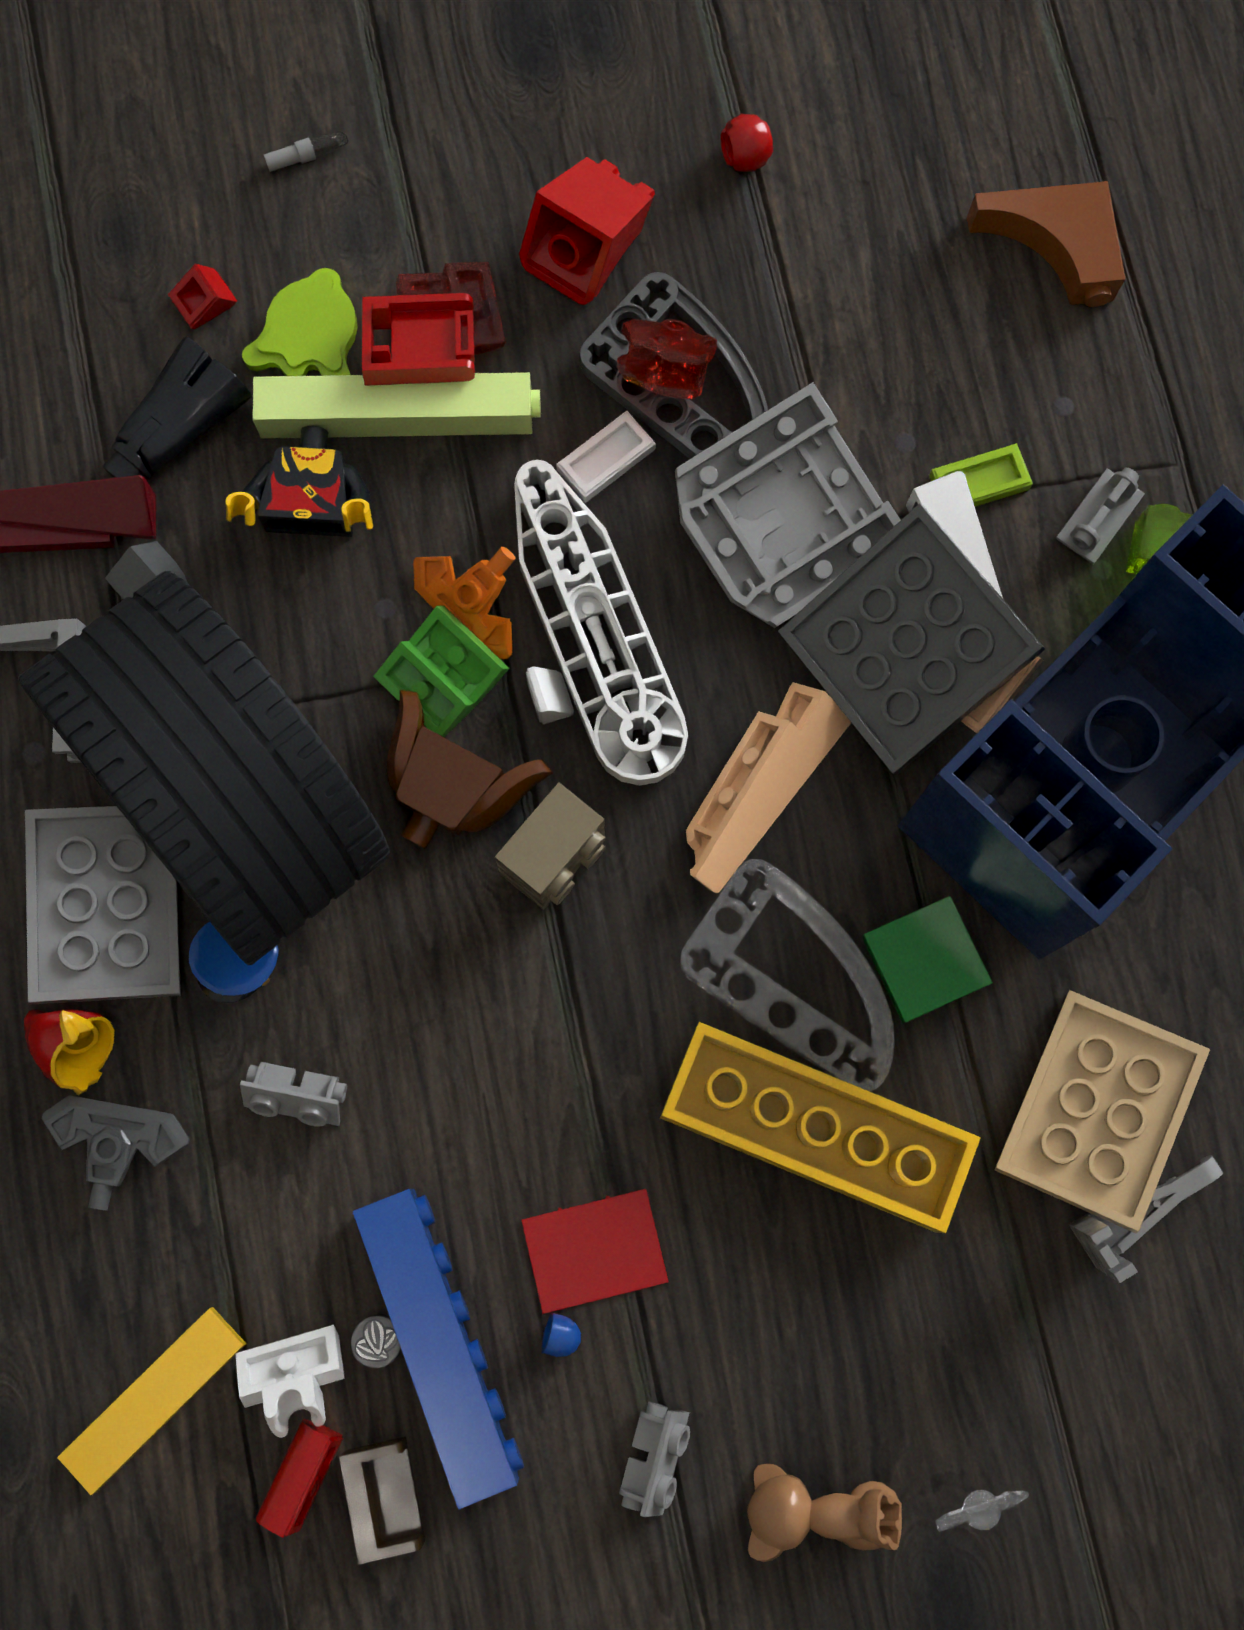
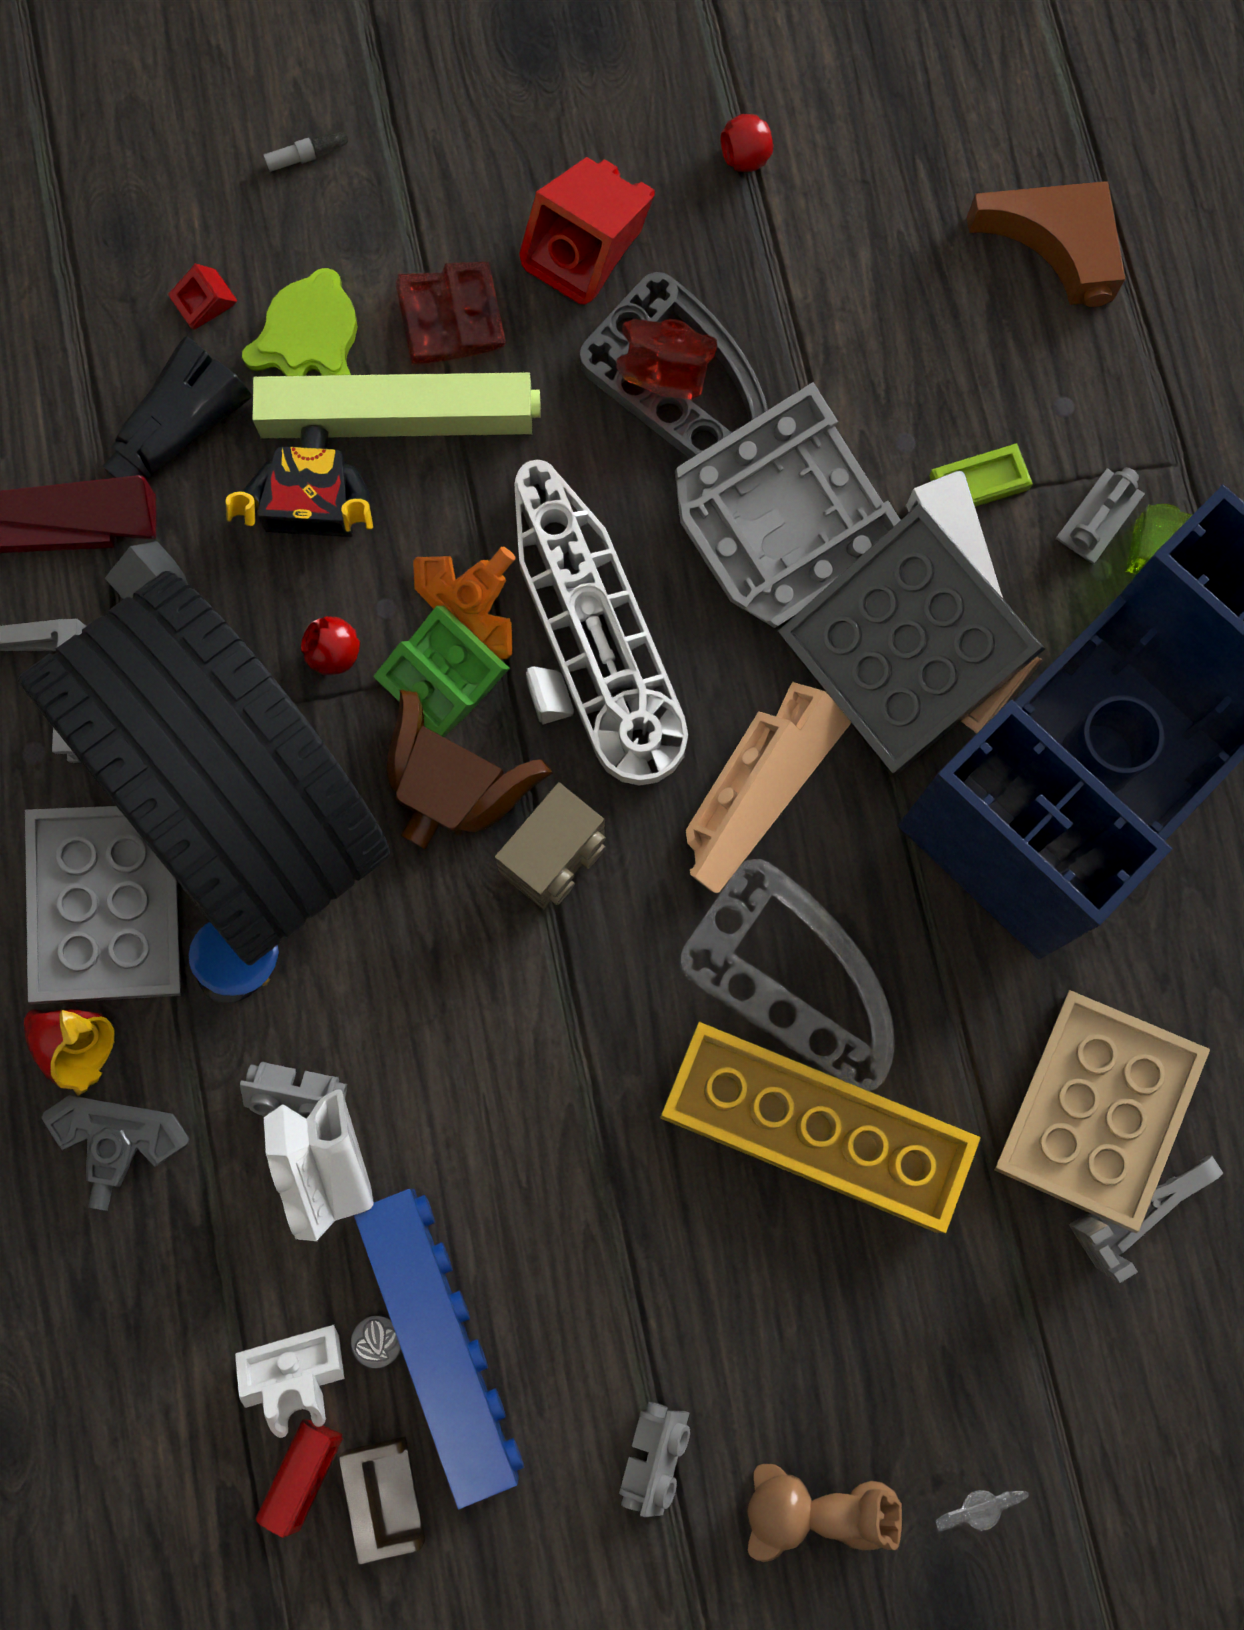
(151, 1401): yellow tile -> none
(317, 1166): none -> white piece
(330, 645): none -> red piece
(428, 339): red container -> none
(560, 1336): blue hinge -> none
(594, 1251): red window -> none
(606, 456): white tile -> none
(926, 959): green tile -> none

